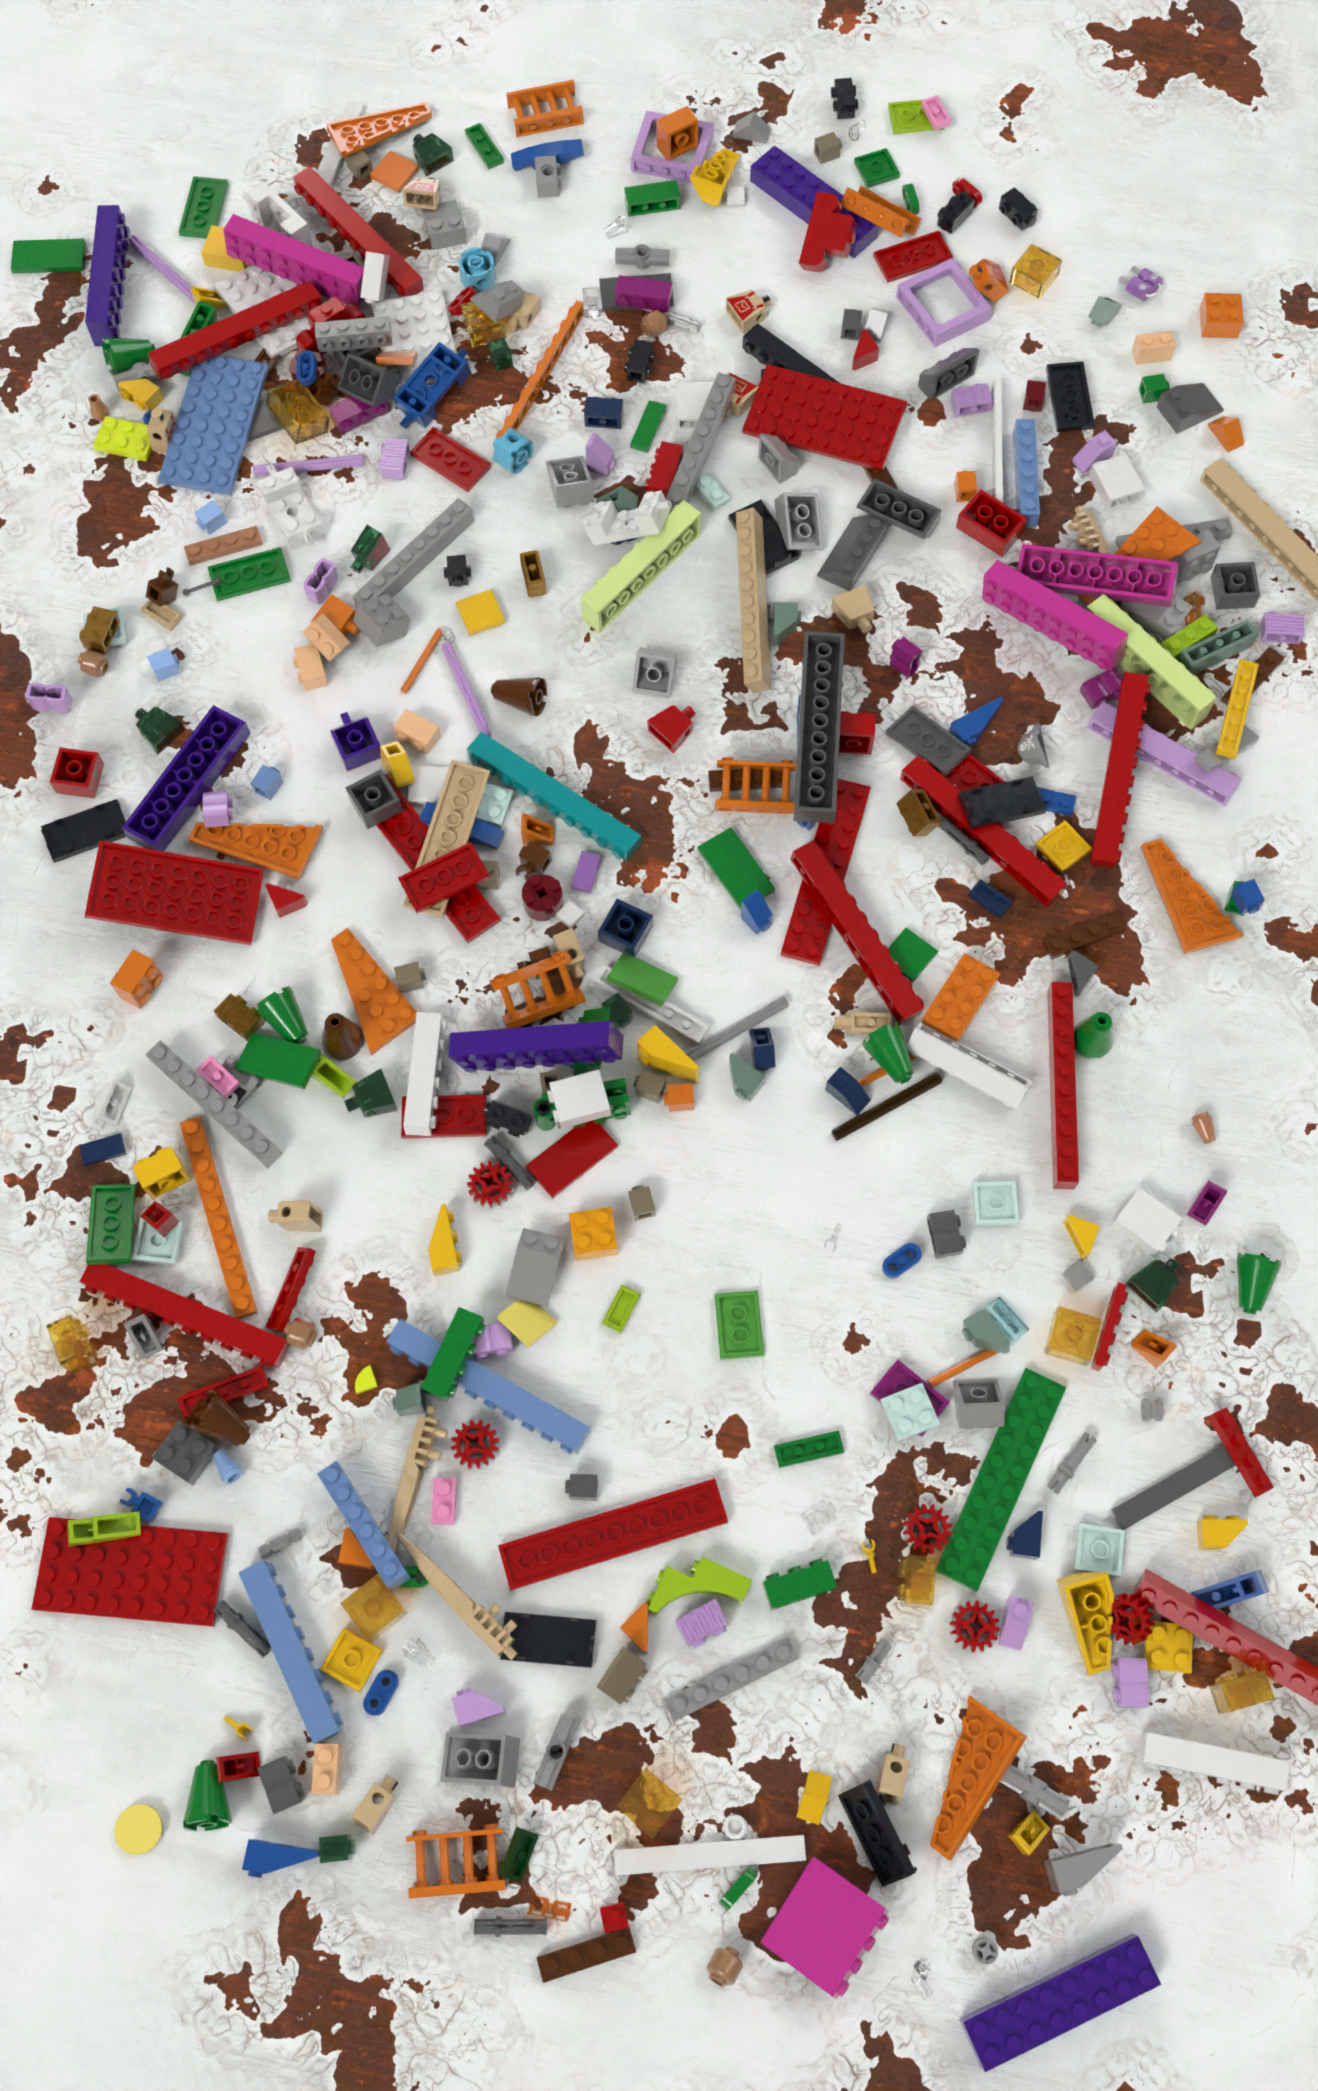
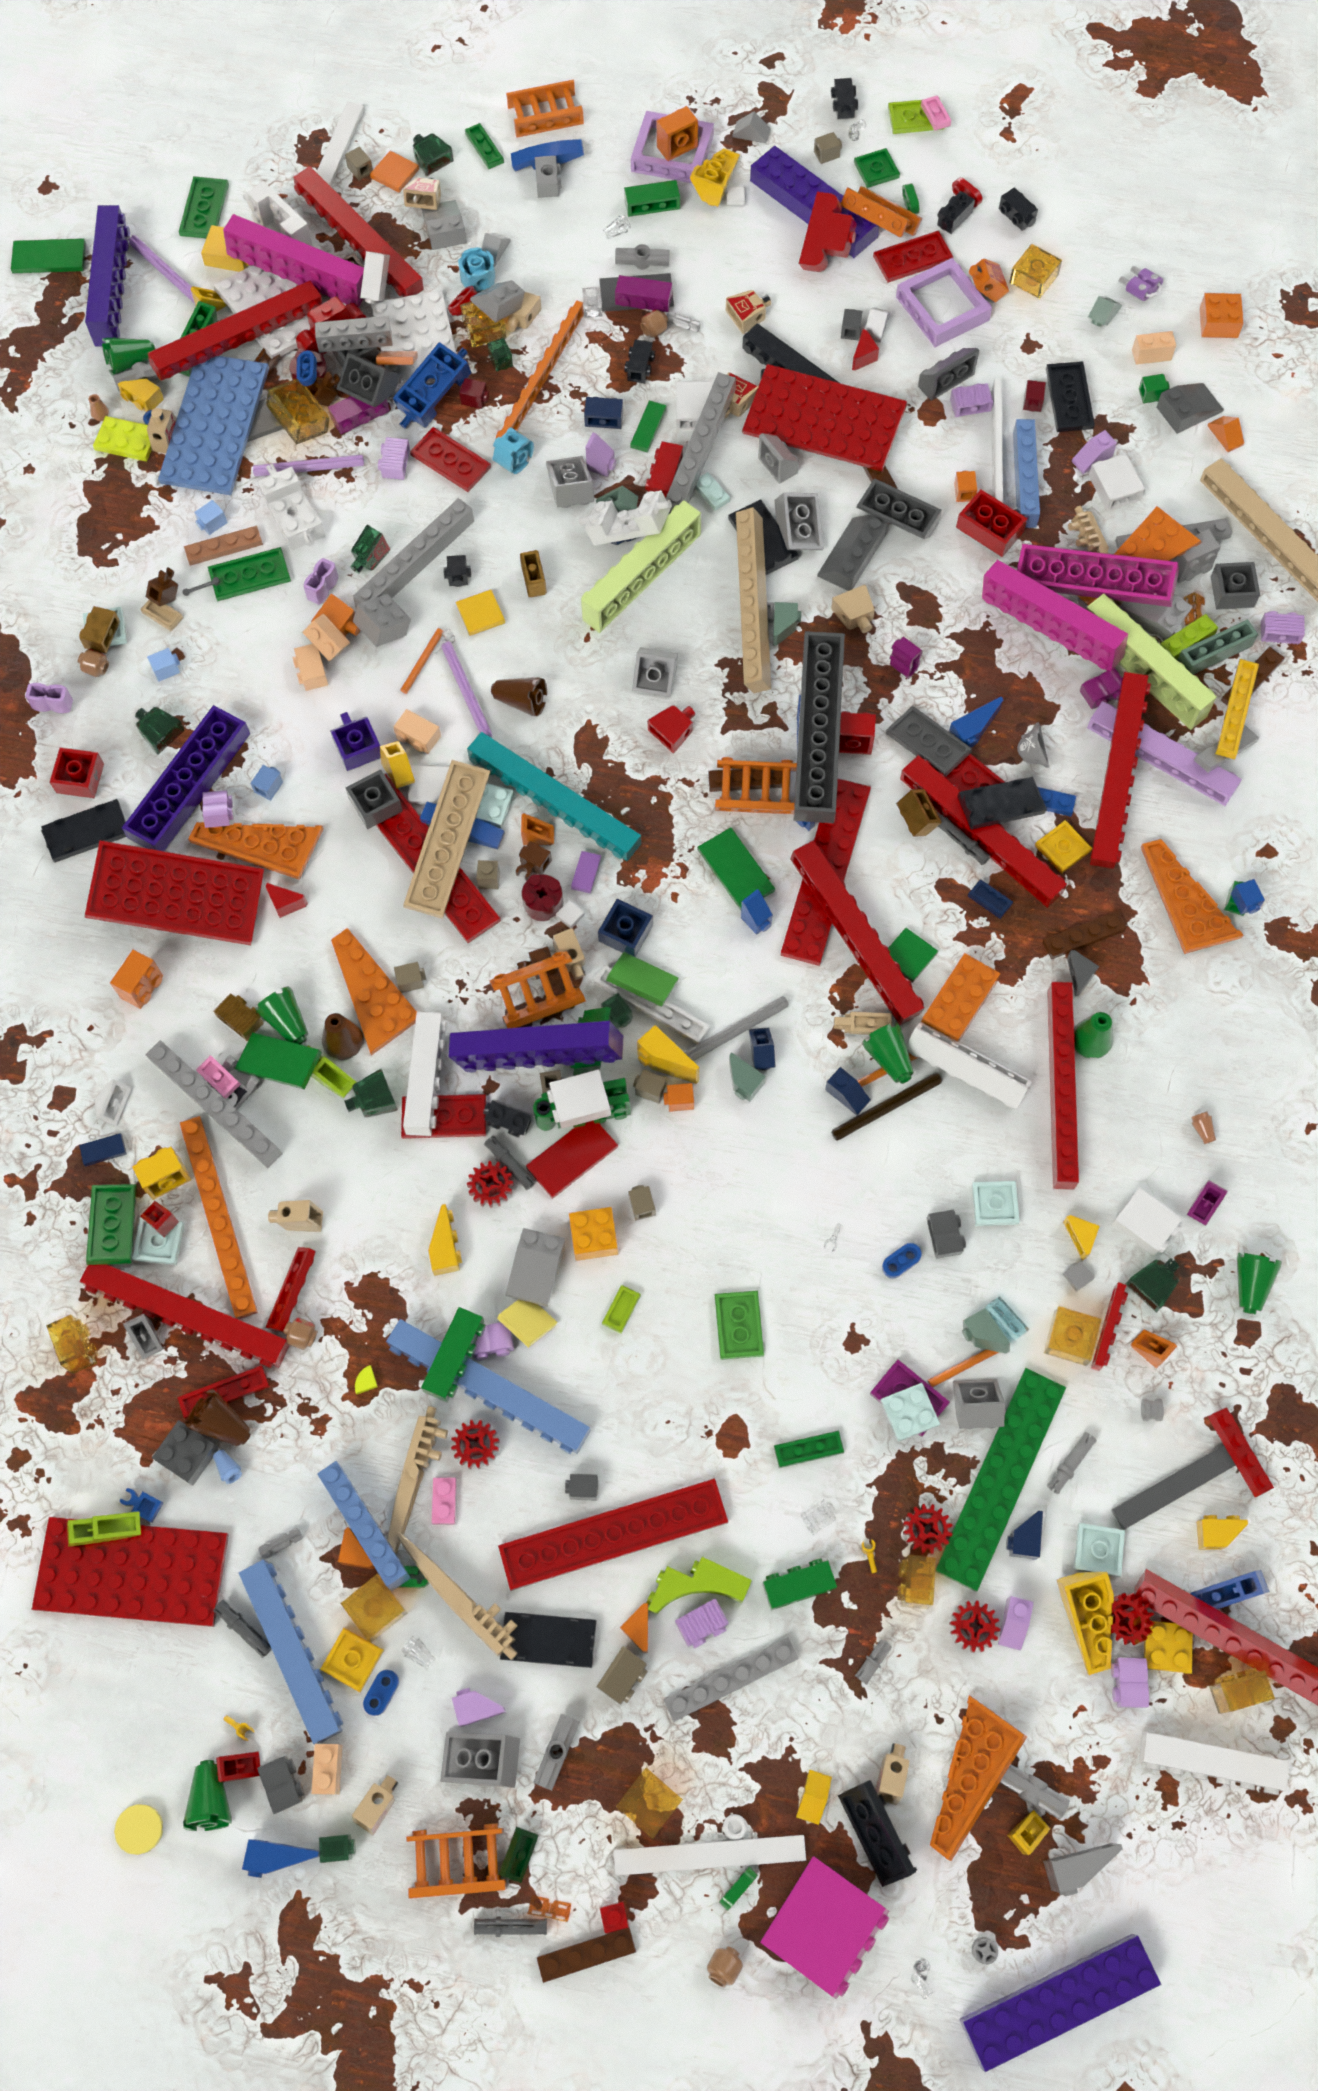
(363, 131): orange wing -> none
(410, 1400): sand green slope -> none
(443, 877): red tile -> none
(474, 393): none -> dark red brick

